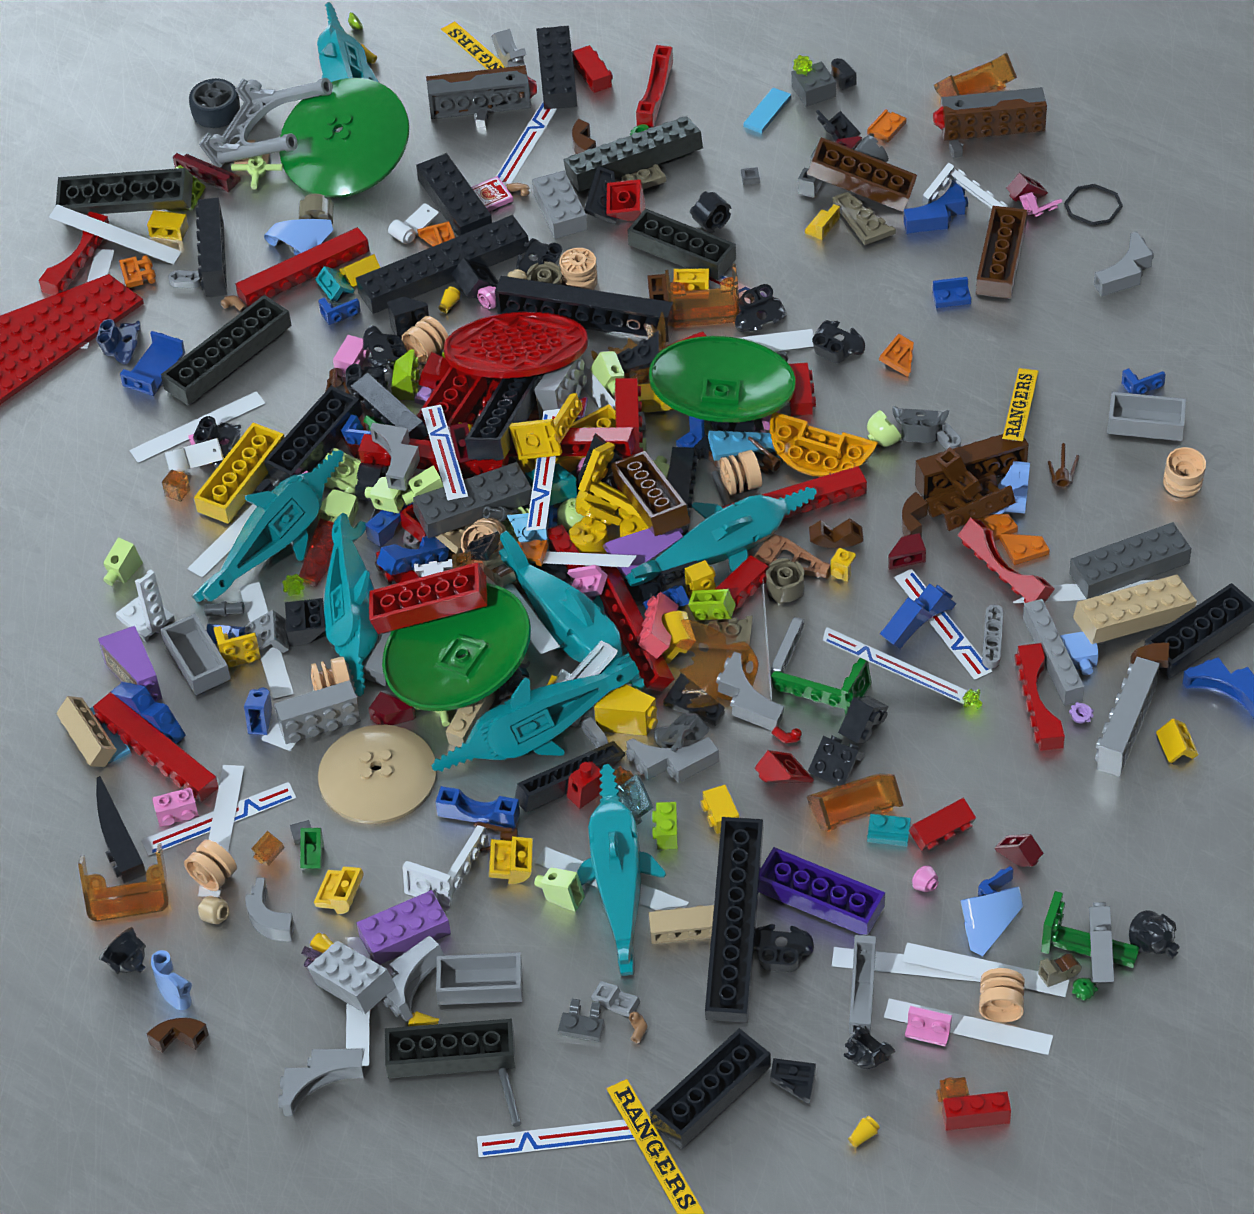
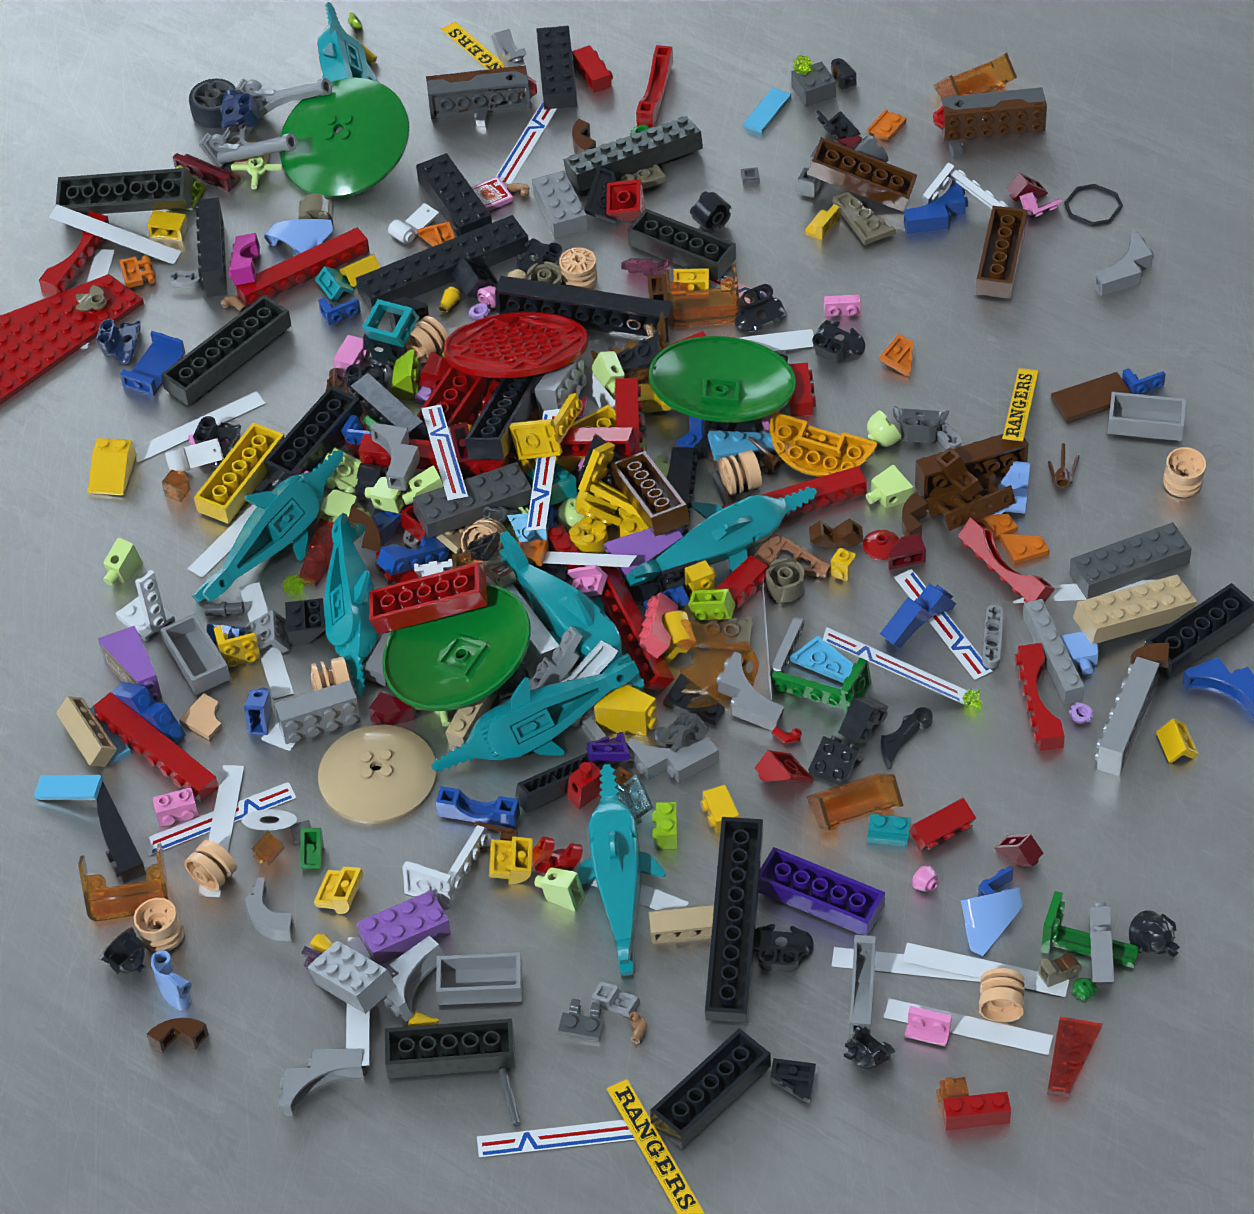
(68, 787): none -> medium azure piece
(93, 300): none -> dark tan plate
(111, 466): none -> yellow slope
(158, 925): none -> light nougat wheel
(202, 718): none -> light nougat tile
(213, 910): tan head -> none
(241, 266): none -> dark pink arch
(244, 109): none -> dark blue piece
(252, 819): none -> white sticker
(372, 536): none -> reddish brown brick
(402, 330): none -> teal window
(479, 311): none -> lavender animal
(546, 858): none -> red piece
(563, 659): none -> light grey slope
(608, 749): none -> dark purple wing
(644, 266): none -> clear pink wing
(823, 659): none -> medium azure wing
(842, 305): none -> bright pink bracket
(865, 1130): yellow cone -> none
(879, 544): none -> red dish
(889, 488): none -> yellowish green torso
(893, 742): none -> black piece
(951, 292): blue bracket -> none
(1072, 1047): none -> clear red wing
(1088, 396): none -> reddish brown tile

